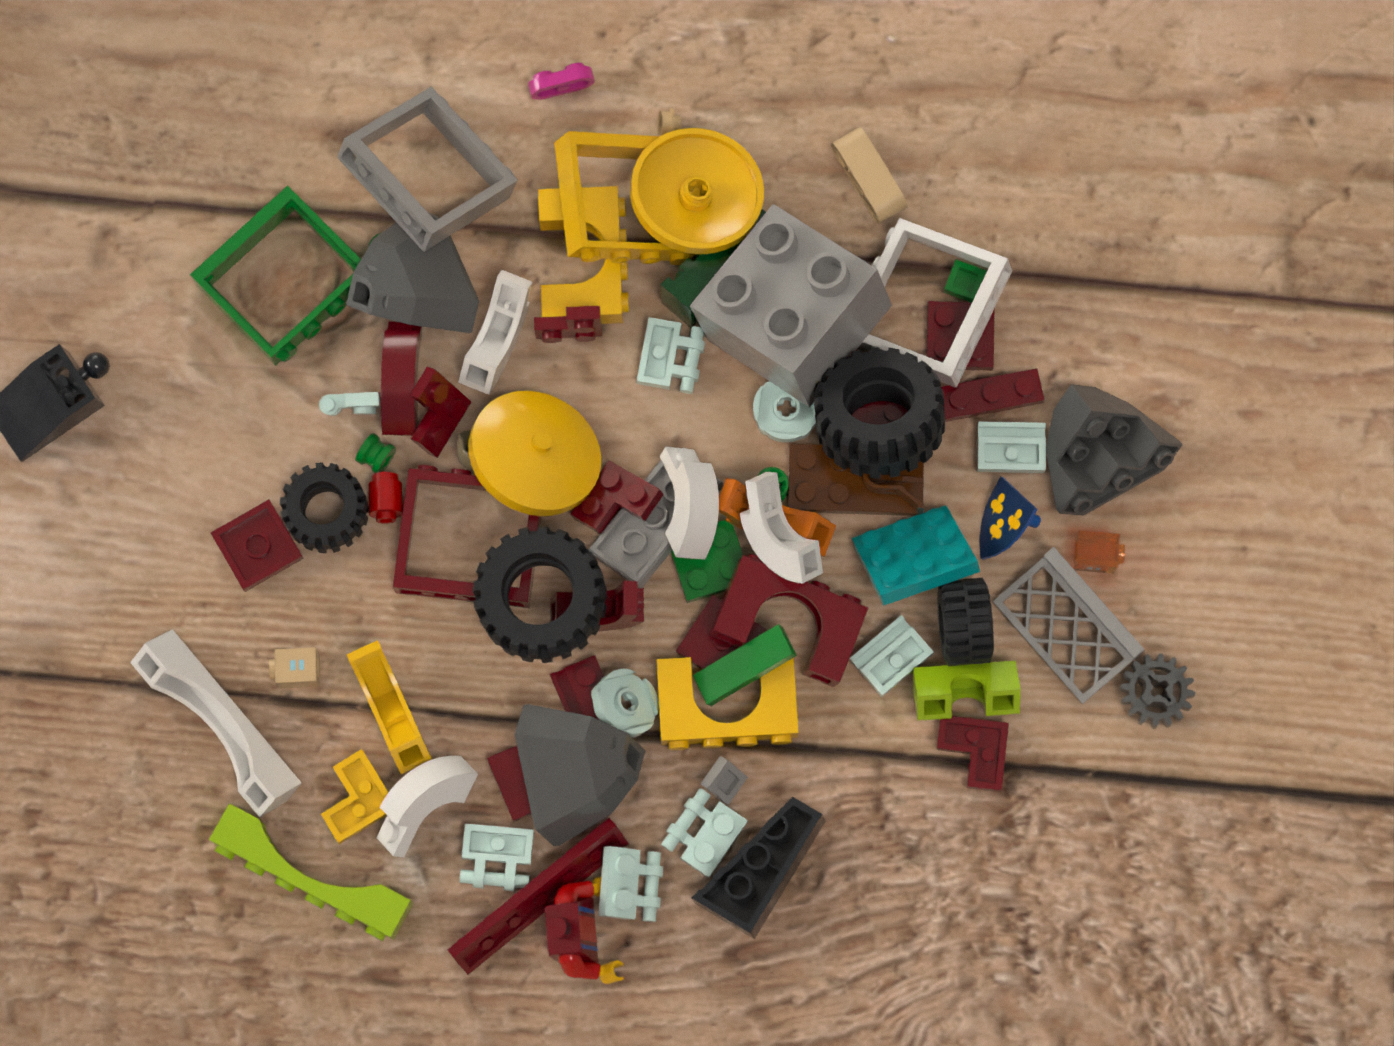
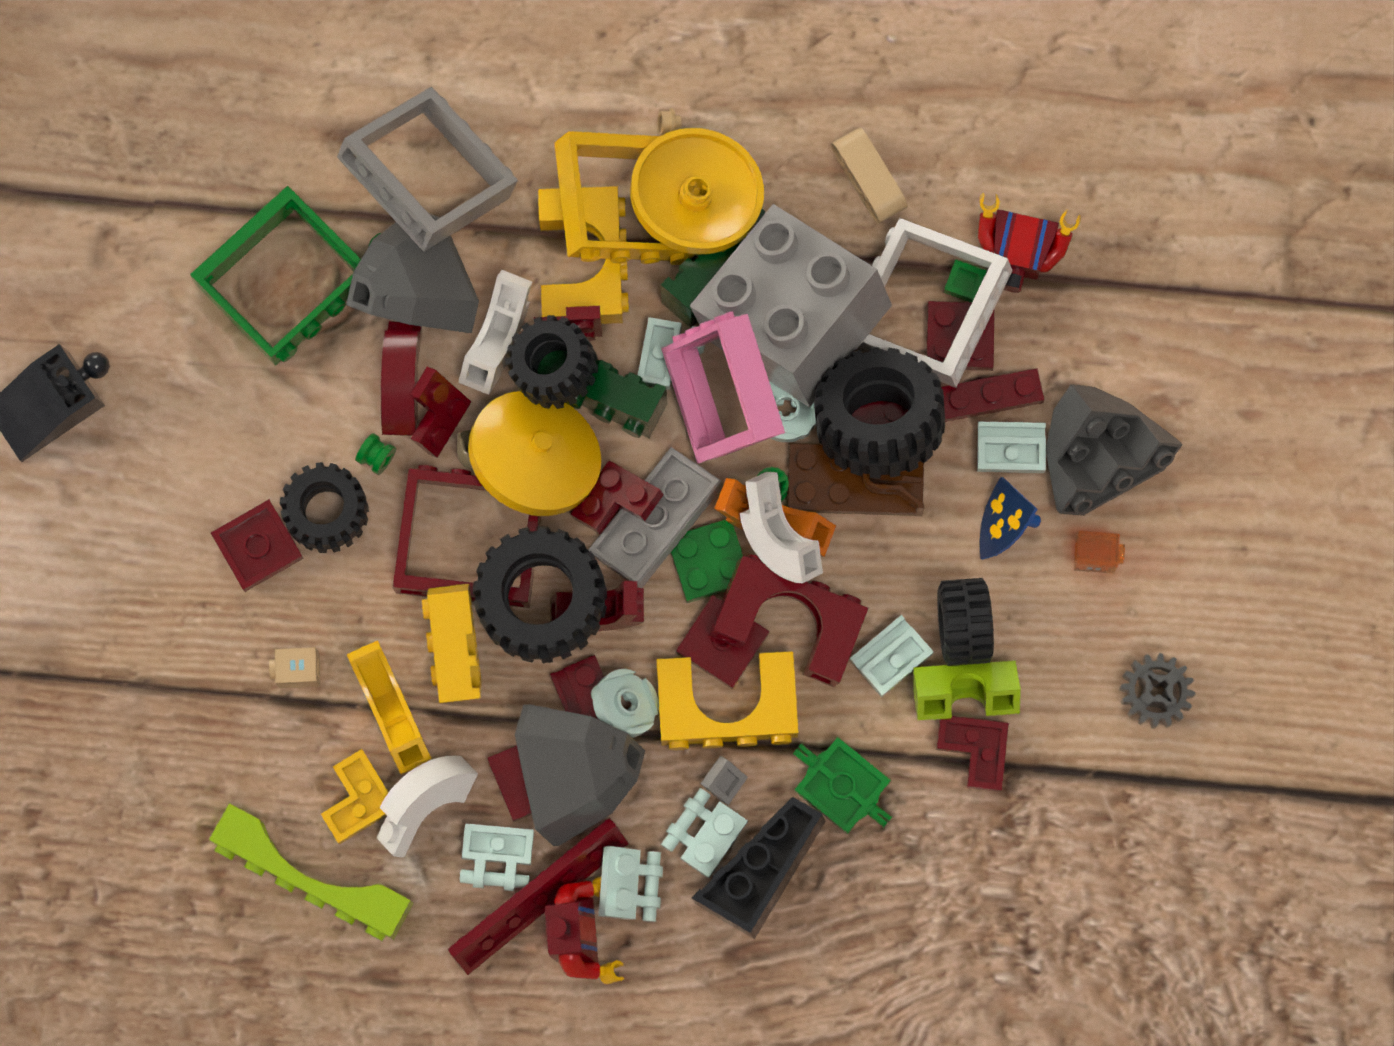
(259, 770): white arch -> none
(361, 403): light aqua plate -> none
(385, 497): red brick -> none
(453, 643): none -> yellow wedge
(534, 345): none -> black tyre
(572, 79): dark pink plate -> none
(616, 397): none -> dark green wedge
(695, 504): white arch -> none
(744, 665): green tile -> none
(748, 377): none -> bright pink window
(842, 785): none -> green plate
(915, 555): teal plate -> none
(1026, 241): none -> torso
(1092, 607): light grey fence -> none

